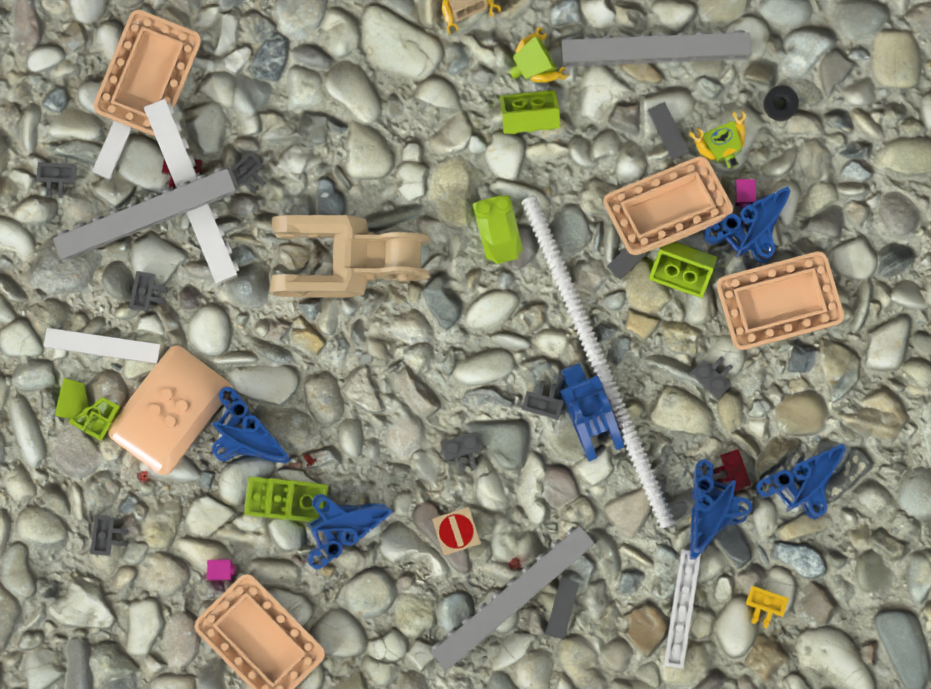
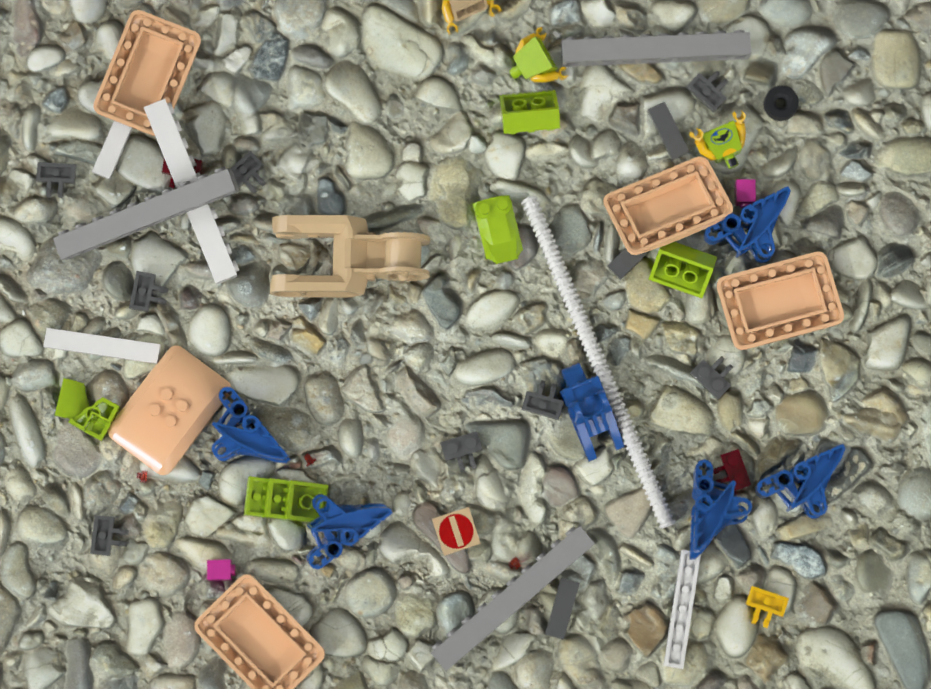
(707, 92): none -> dark grey hinge

